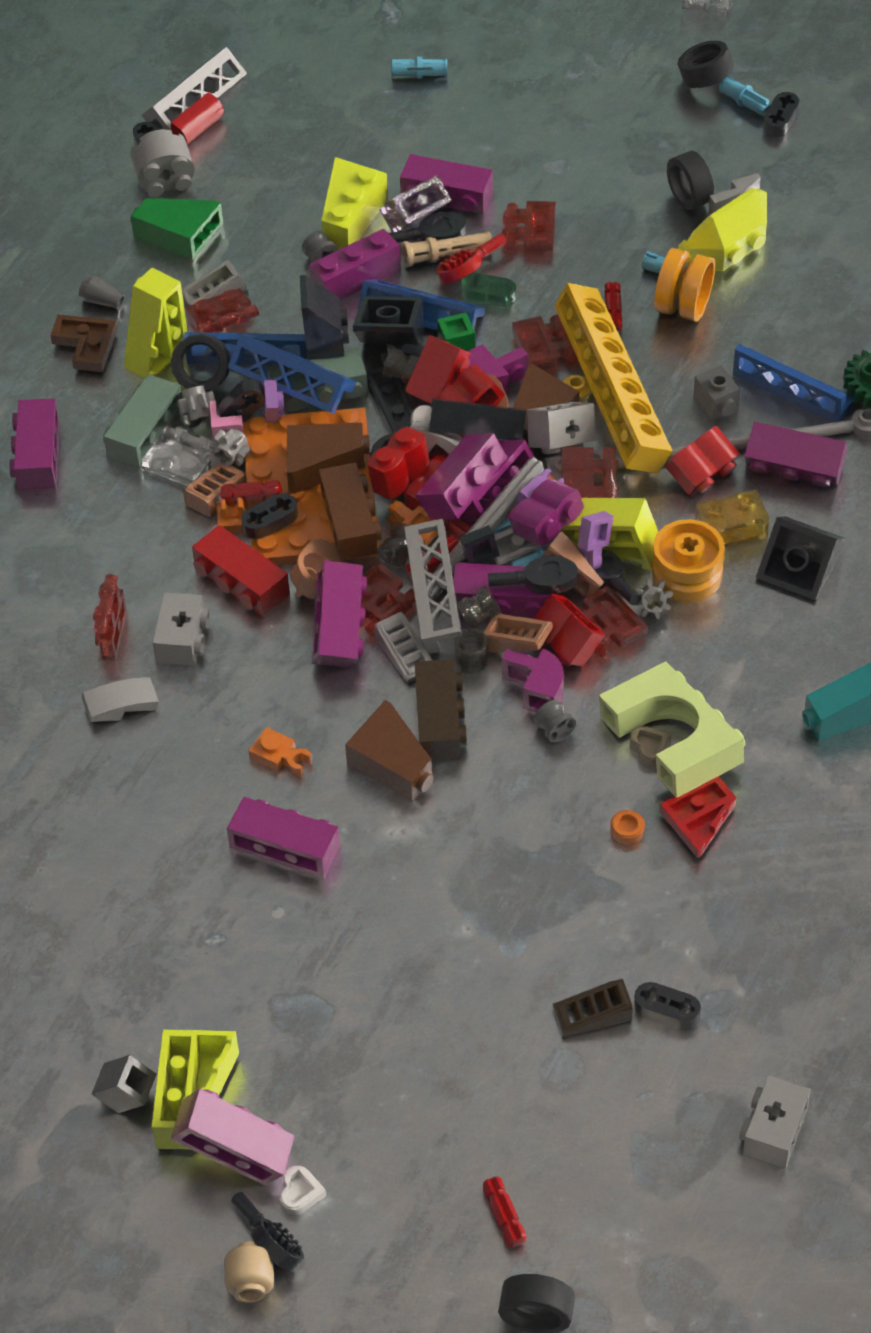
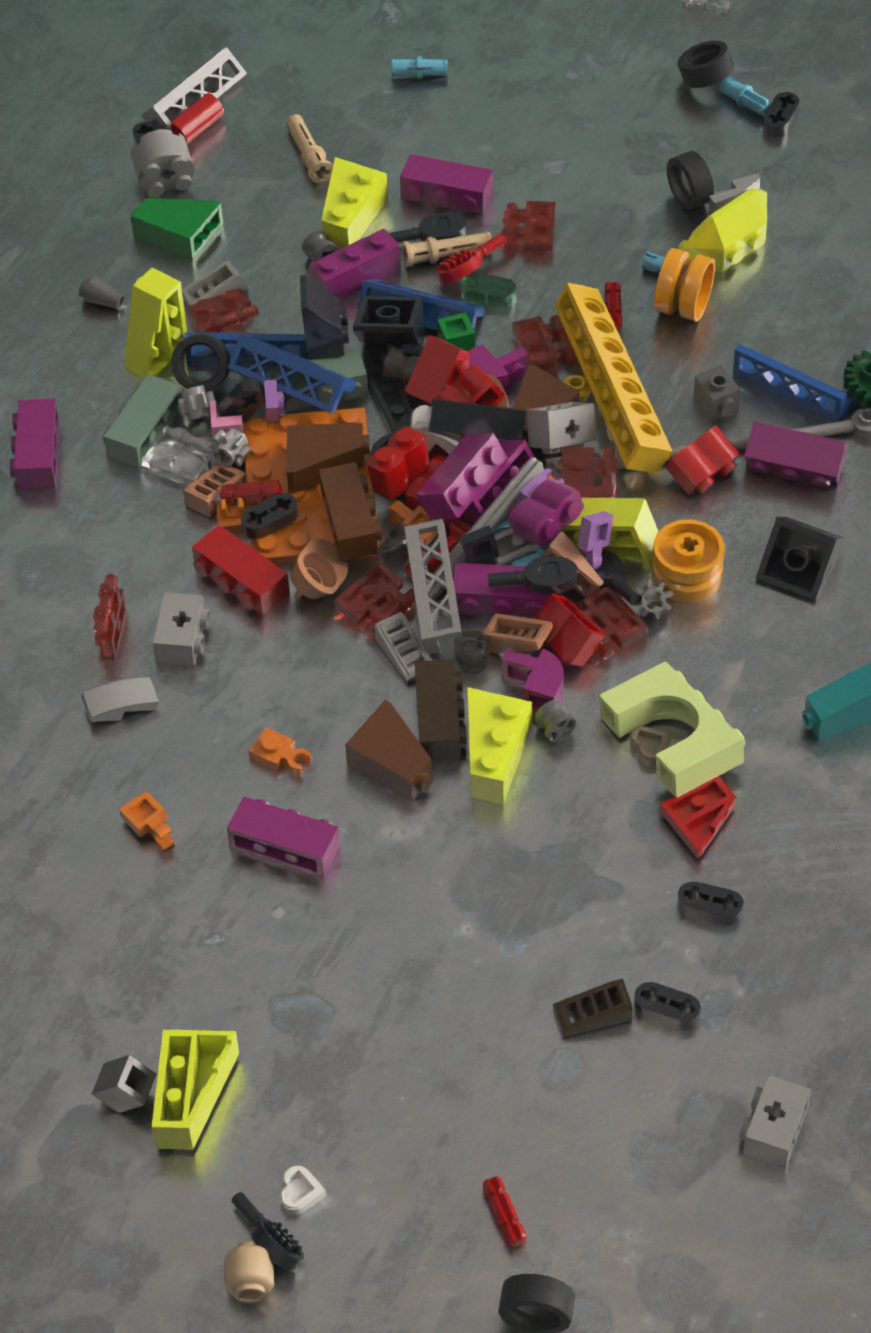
(90, 337): reddish brown plate -> none
(146, 816): none -> orange plate
(232, 1136): brick -> none
(311, 154): none -> tan pin
(338, 614): magenta brick -> none
(415, 204): slope -> none
(479, 607): clear smoke wheel -> none
(496, 742): none -> neon yellow wedge
(627, 827): orange tile -> none
(710, 903): none -> black beam
(736, 517): clear yellow brick -> none

